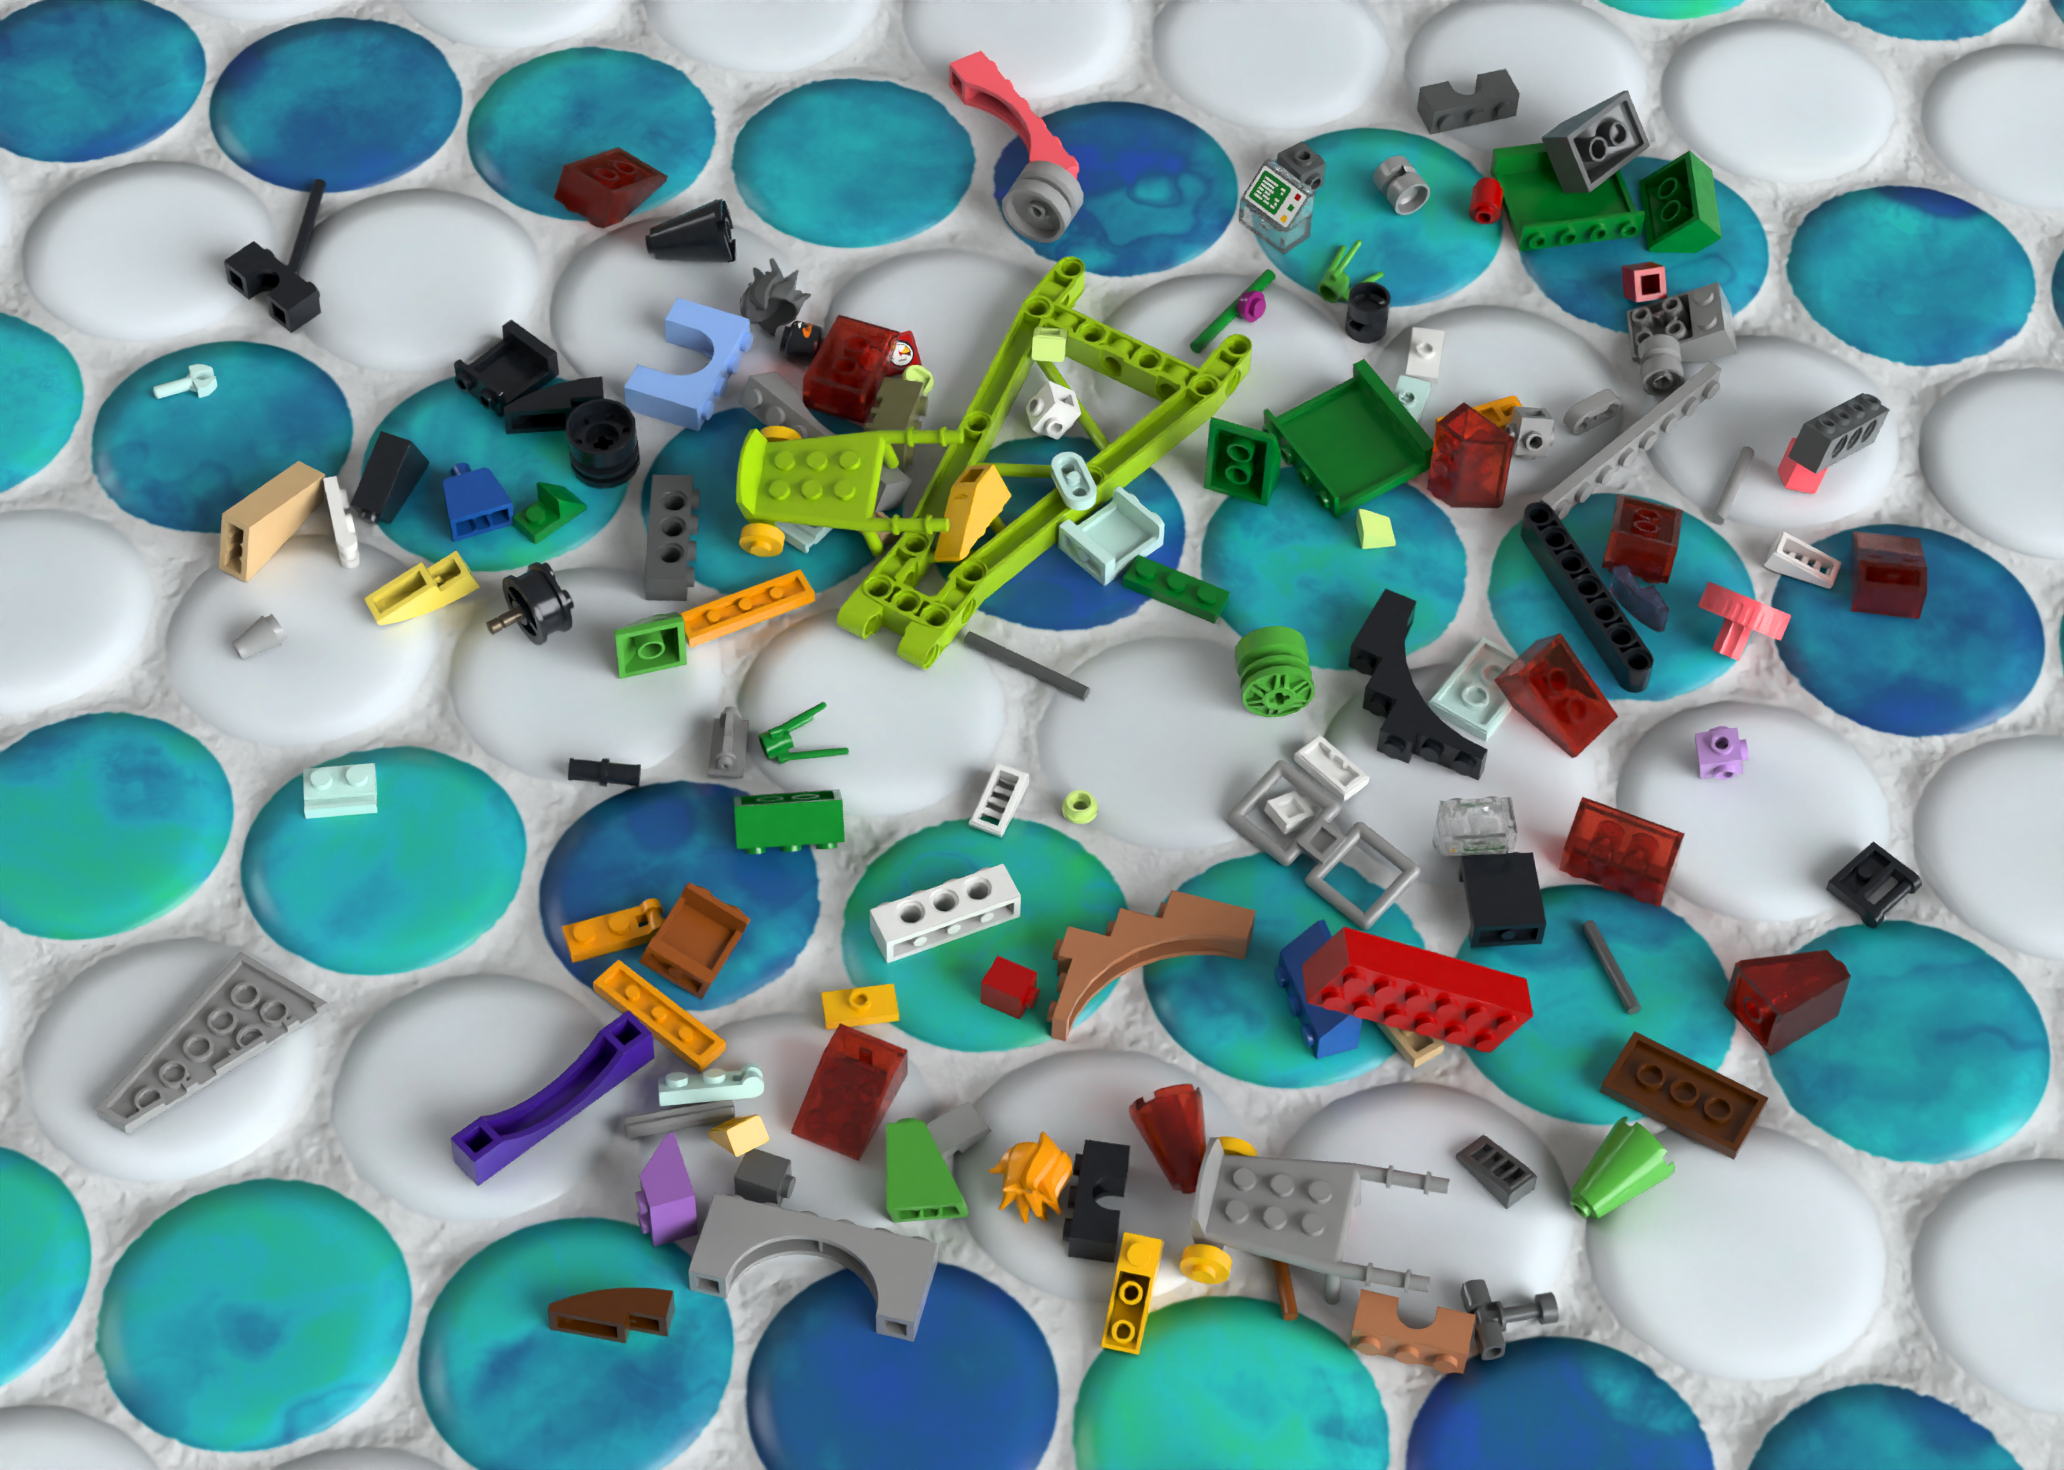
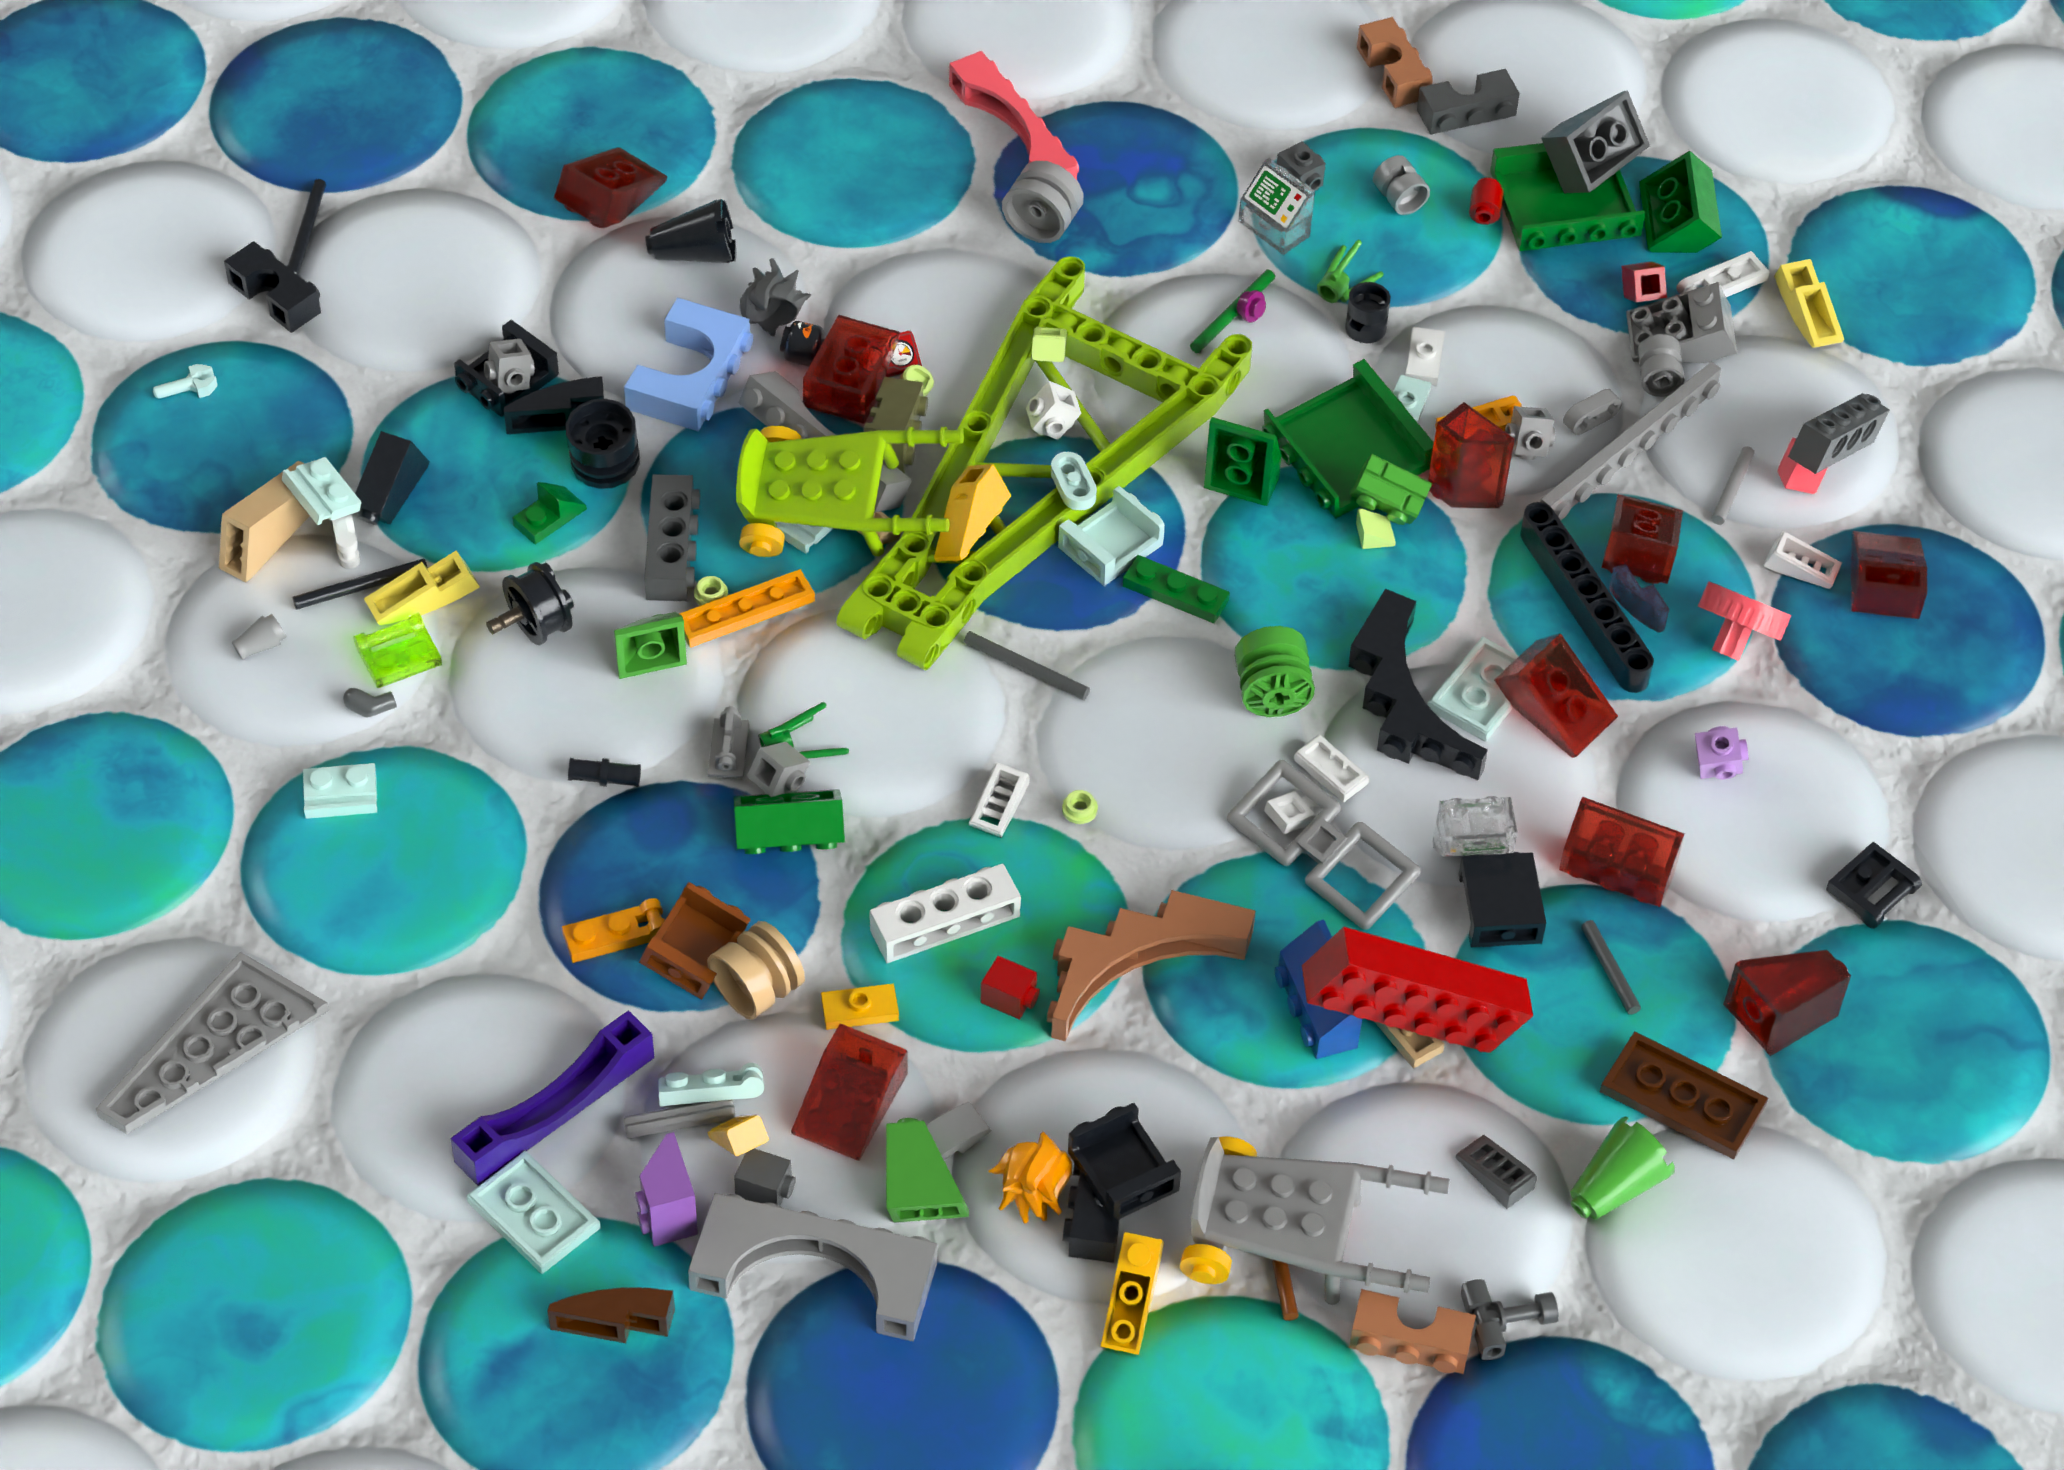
(321, 490): none -> light aqua plate
(353, 585): none -> black bar
(366, 704): none -> dark grey arm
(402, 658): none -> clear neon green plate
(475, 502): blue torso -> none
(509, 365): none -> light grey brick
(533, 1212): none -> light aqua tile
(660, 1016): light orange plate -> none
(709, 590): none -> yellowish green plate
(756, 970): none -> tan wheel
(778, 769): none -> light grey brick
(1122, 1162): none -> black panel
(1174, 1132): clear red cone -> none
(1387, 45): none -> nougat arch
(1390, 490): none -> bright green brick
(1732, 275): none -> white plate
(1808, 303): none -> light yellow slope

